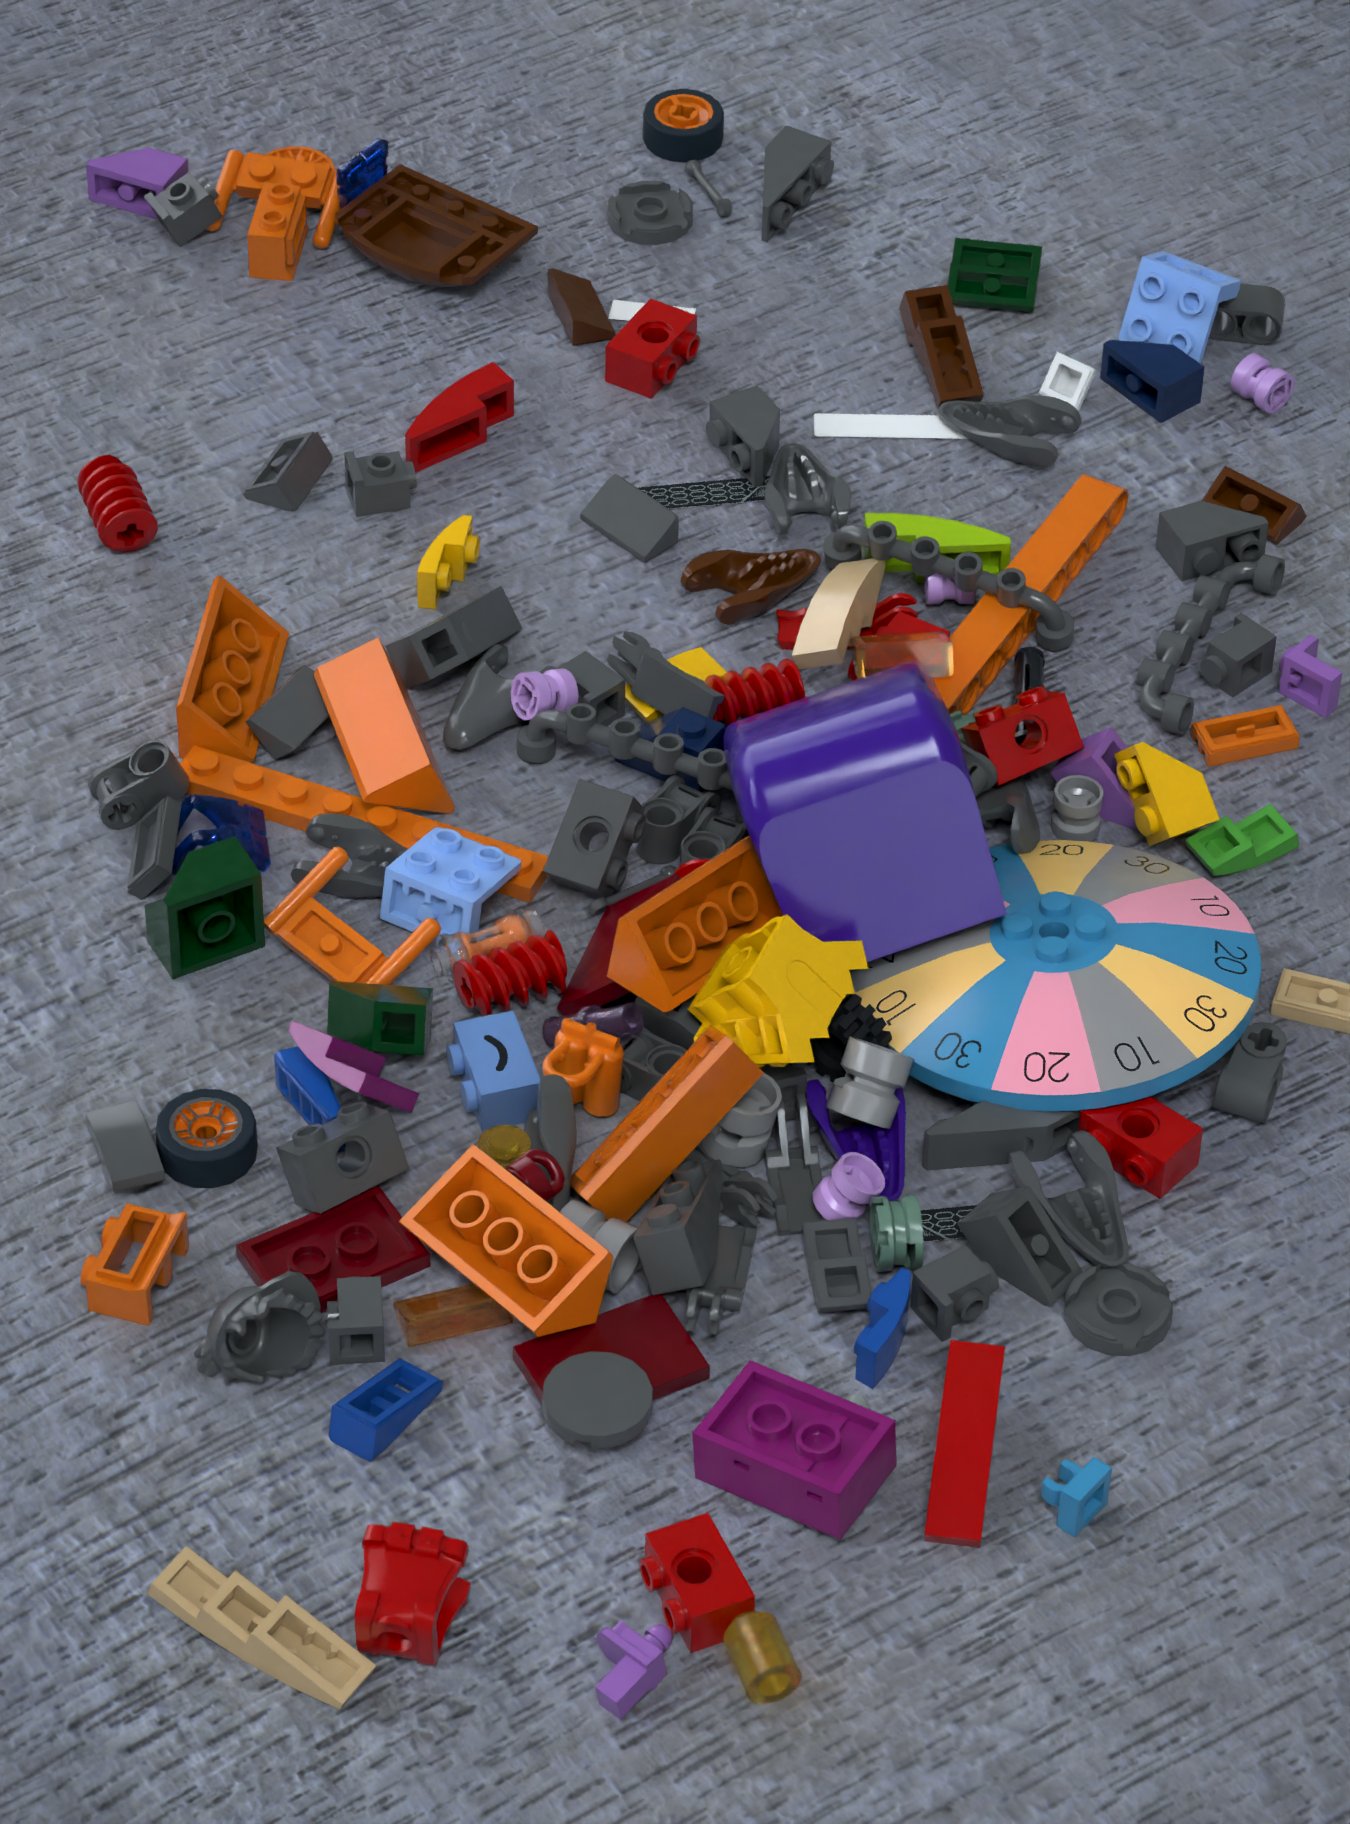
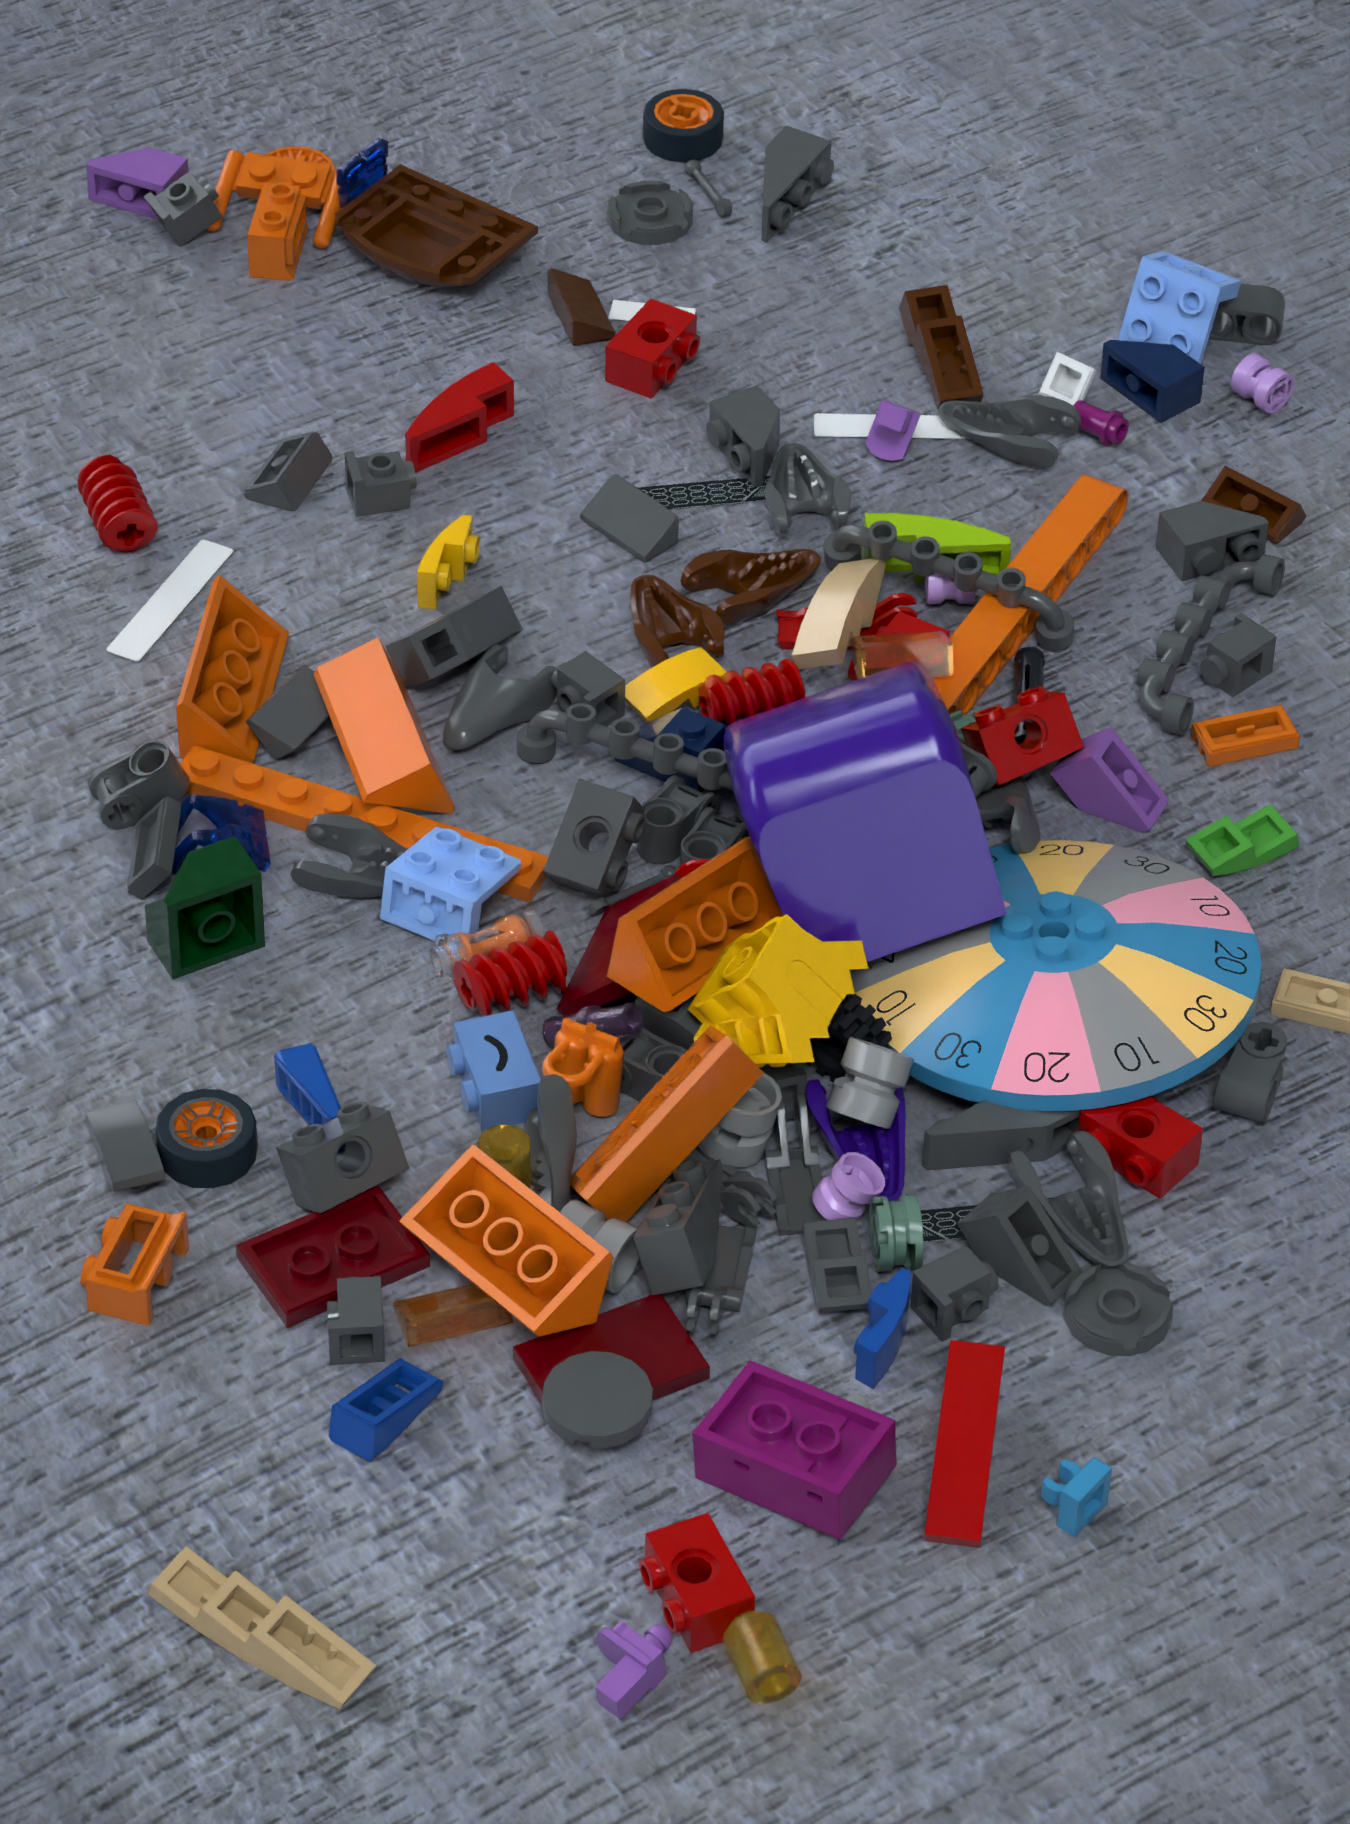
(169, 600): none -> white sticker
(264, 1330): dark grey hair -> none
(331, 943): orange plate -> none
(351, 1066): magenta slope -> none
(381, 1016): dark green slope -> none
(409, 1591): red piece -> none
(533, 1177): dark red tile -> none
(539, 692): lavender wheel -> none
(659, 681): dark grey arm -> none
(669, 618): none -> reddish brown animal
(892, 431): none -> medium lavender piece
(994, 274): dark green slope -> none
(1077, 808): light grey wheel -> none
(1108, 426): none -> magenta pin
(1164, 793): yellow slope -> none
(1309, 679): medium lavender bracket -> none

